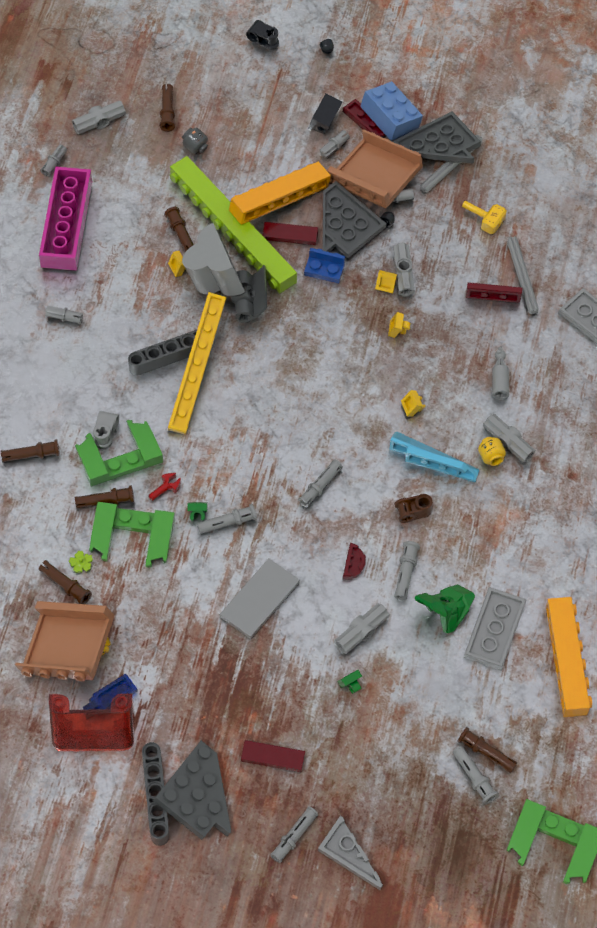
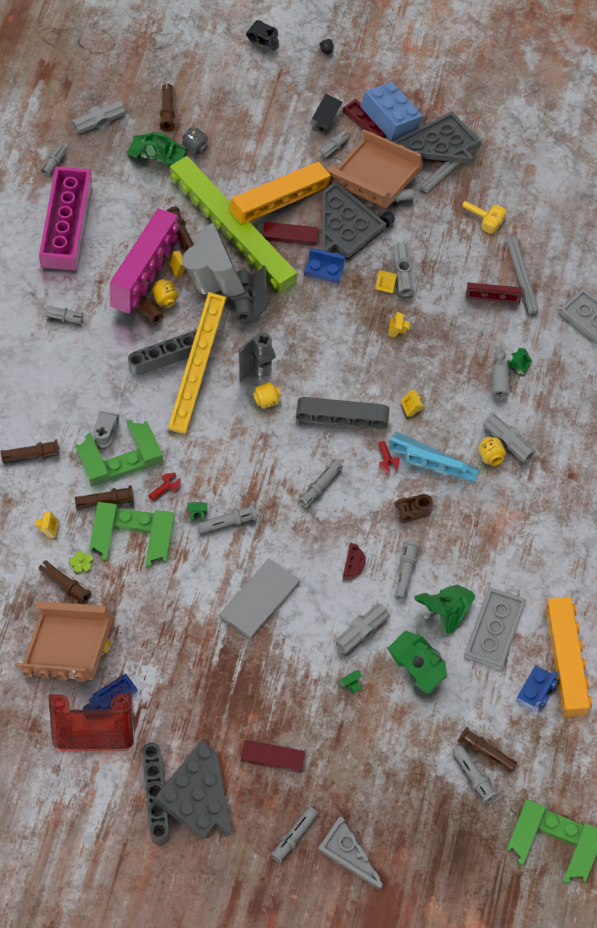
(48, 525): none -> yellow tile
(144, 260): none -> dark pink brick
(148, 308): none -> reddish brown pin
(156, 147): none -> green piece
(165, 293): none -> yellow head
(256, 355): none -> dark grey panel
(267, 395): none -> yellow head
(342, 412): none -> dark grey beam
(387, 459): none -> red bar
(410, 646): none -> green piece
(520, 361): none -> green tile
(537, 687): none -> blue bracket

